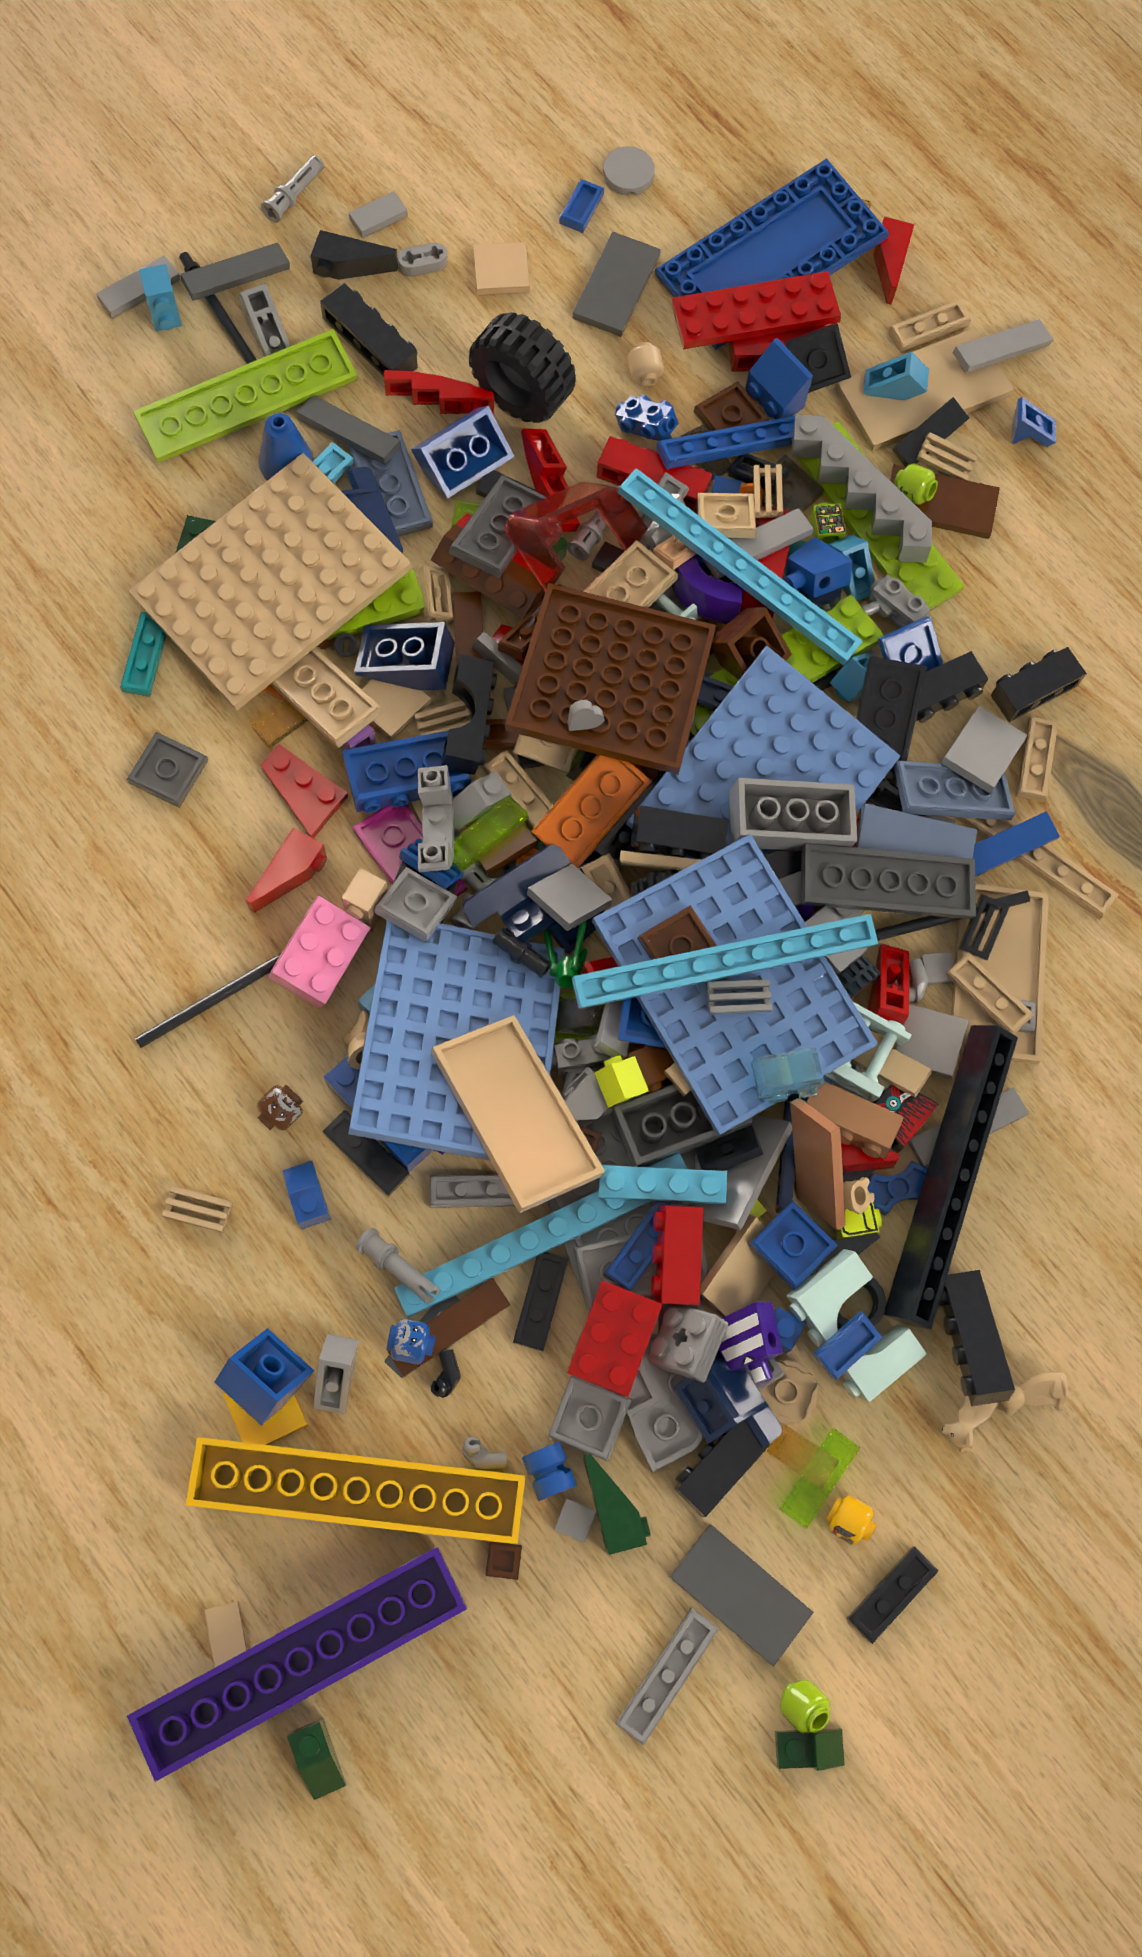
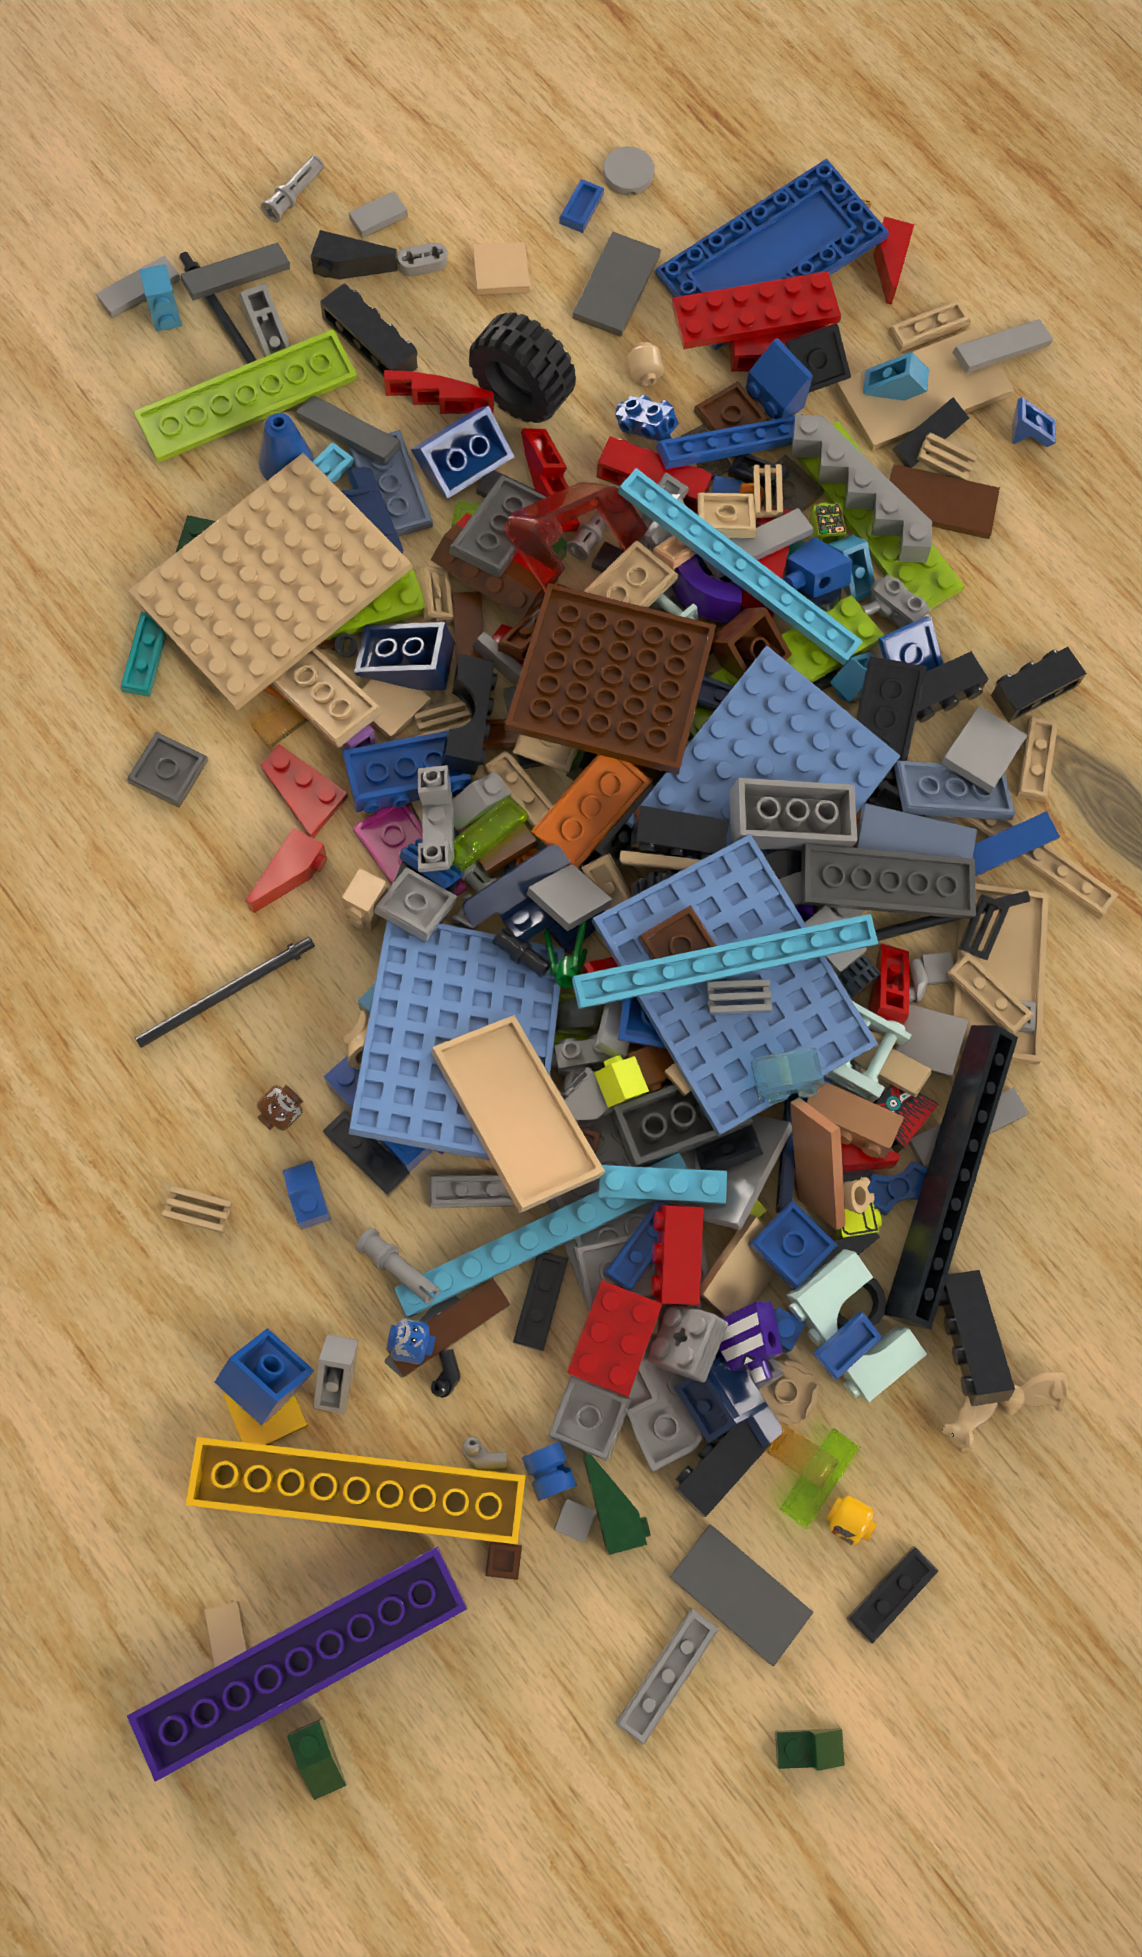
(319, 952): bright pink brick -> none
(584, 716): light grey tile -> none
(805, 1706): lime head -> none
(916, 483): lime head -> none

